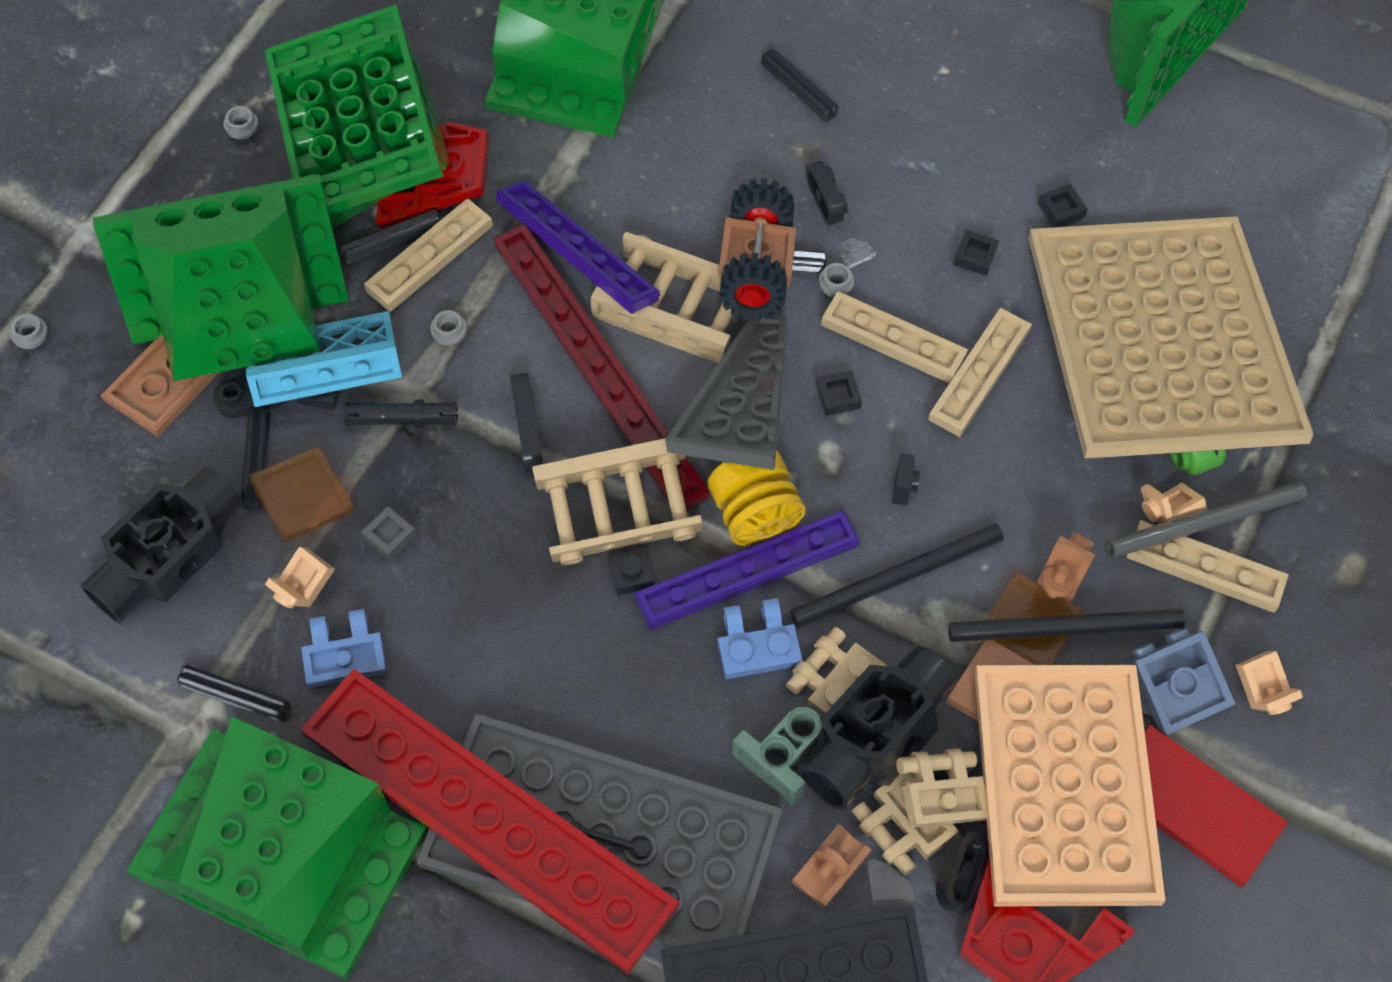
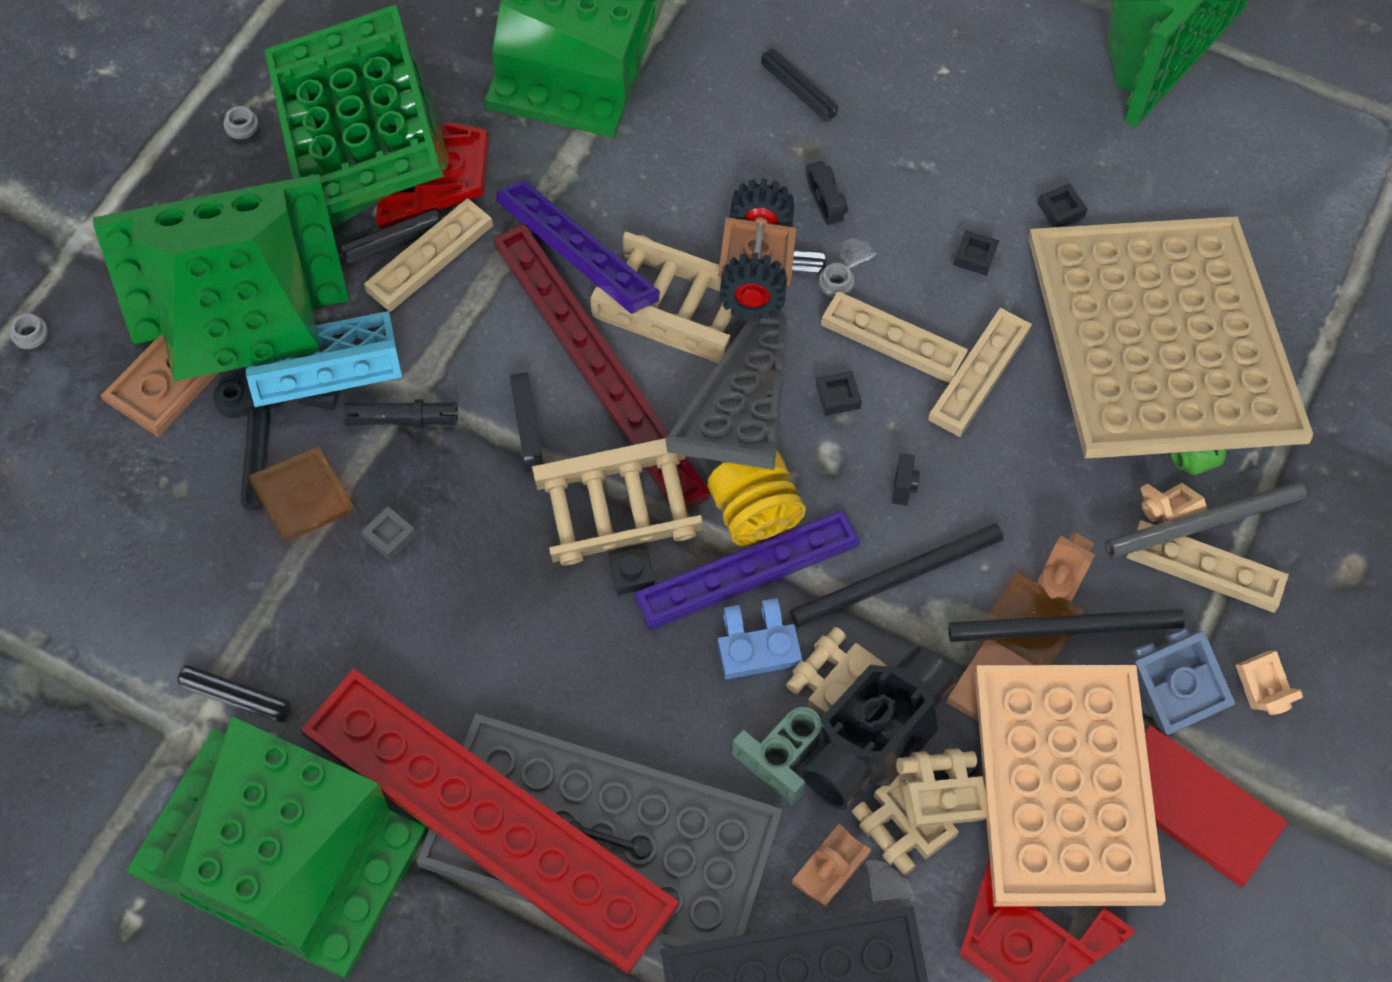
(161, 543): black brick -> none
(301, 579): light nougat bracket -> none
(331, 661): medium blue plate -> none
(445, 320): light grey plate -> none
(962, 871): black plate -> none

